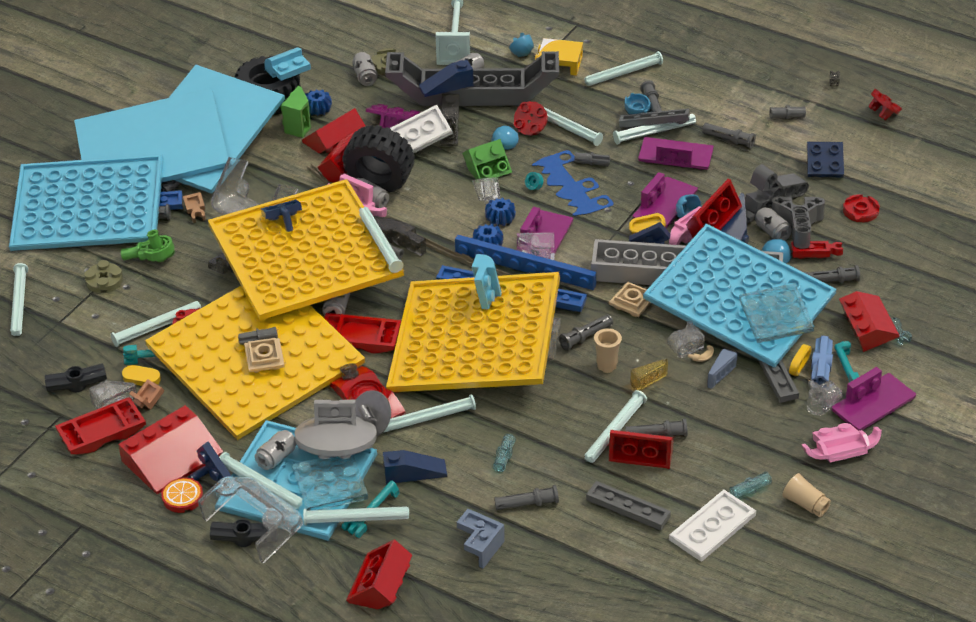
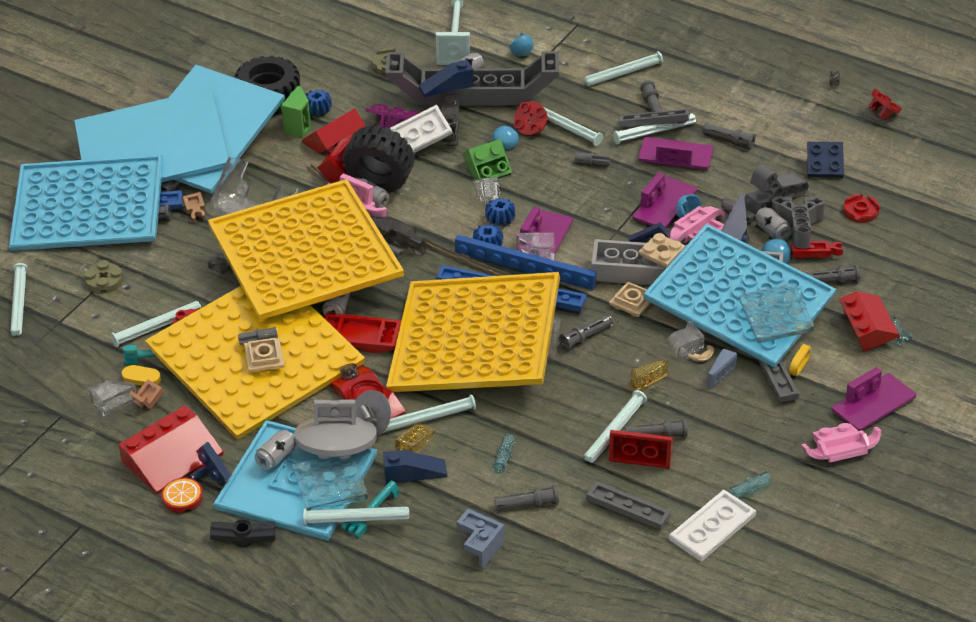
(75, 378): black piece -> none
(101, 426): red slope -> none
(155, 249): bright green pin -> none
(244, 471): light aqua axle -> none
(278, 516): clear windscreen -> none
(286, 209): dark blue plate -> none
(287, 64): medium azure brick -> none
(364, 69): light grey piece -> none
(380, 576): red slope -> none
(394, 263): light aqua axle -> none
(403, 443): none -> clear yellow slope
(485, 280): medium azure brick -> none
(534, 181): teal tile -> none
(569, 52): yellow panel -> none
(571, 189): blue piece -> none
(607, 349): tan plant -> none
(637, 104): dark azure hair -> none
(644, 222): yellow tile -> none
(661, 250): none -> tan piece
(716, 209): red slope -> none
(787, 112): dark grey pin -> none
(806, 495): tan plant -> none
(822, 360): medium blue piece -> none
(822, 397): clear piece -> none
(843, 349): teal hinge -> none

